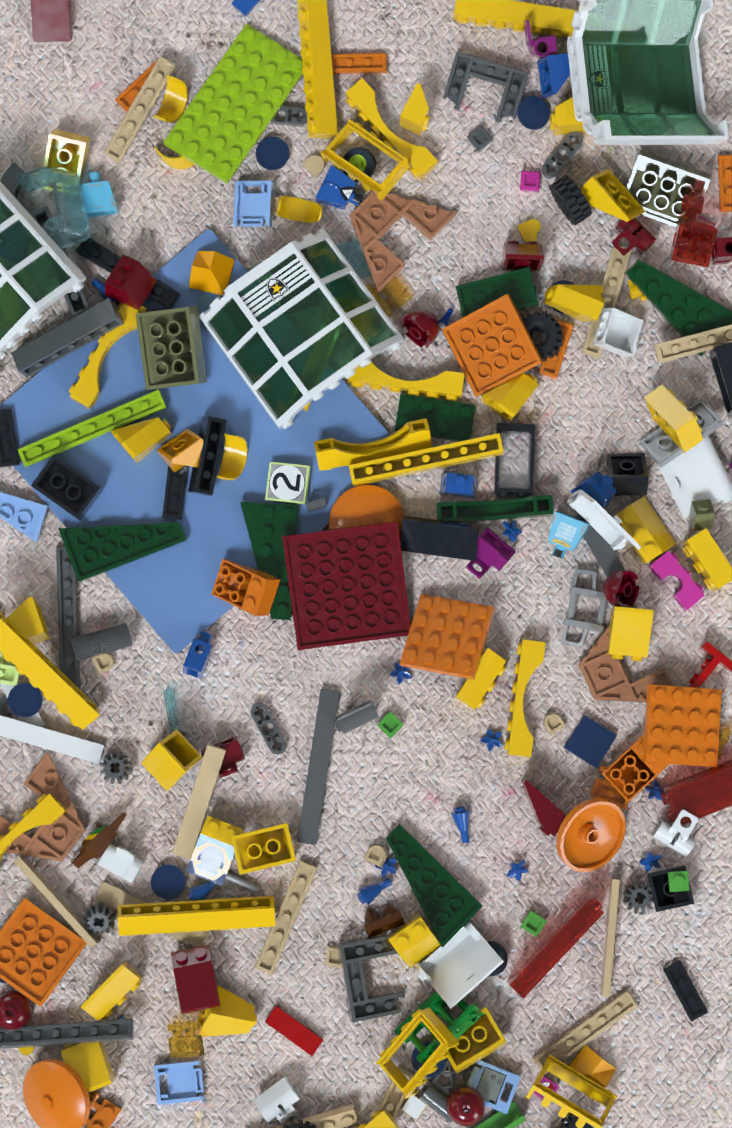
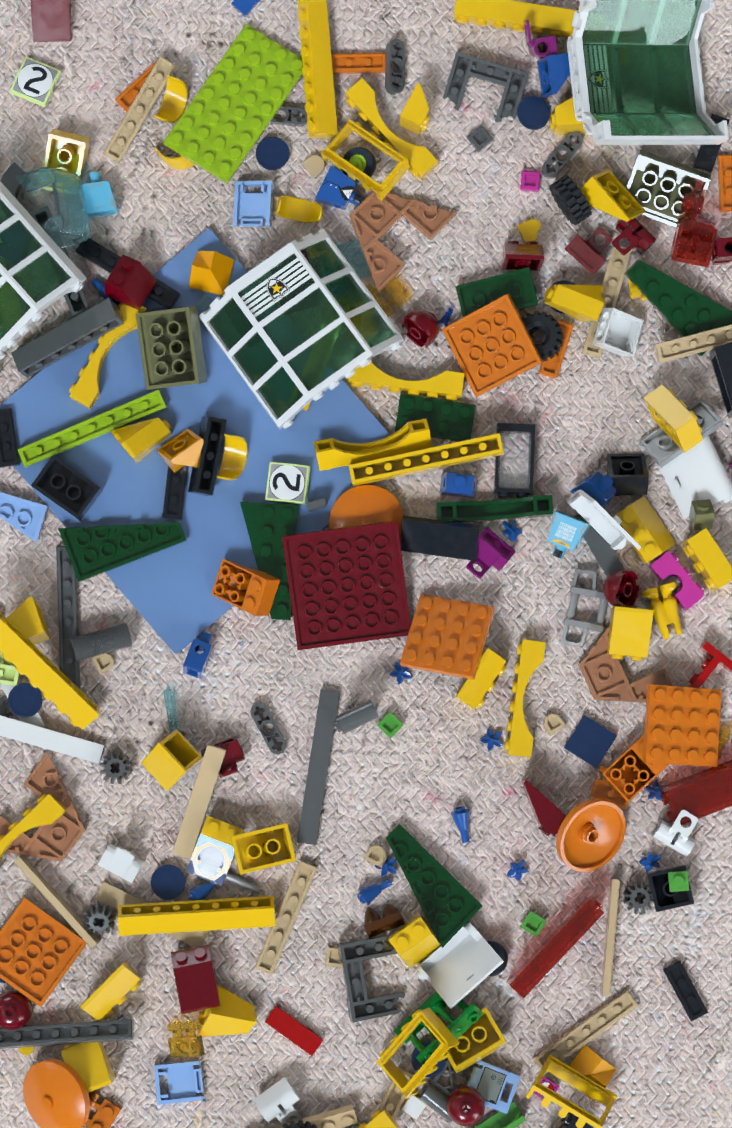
(35, 81): none -> slope
(97, 842): reddish brown animal -> none
(400, 61): none -> dark grey beam
(511, 396): yellow slope -> none
(588, 252): none -> dark red piece
(664, 611): none -> yellow piece
(708, 153): none -> black tile

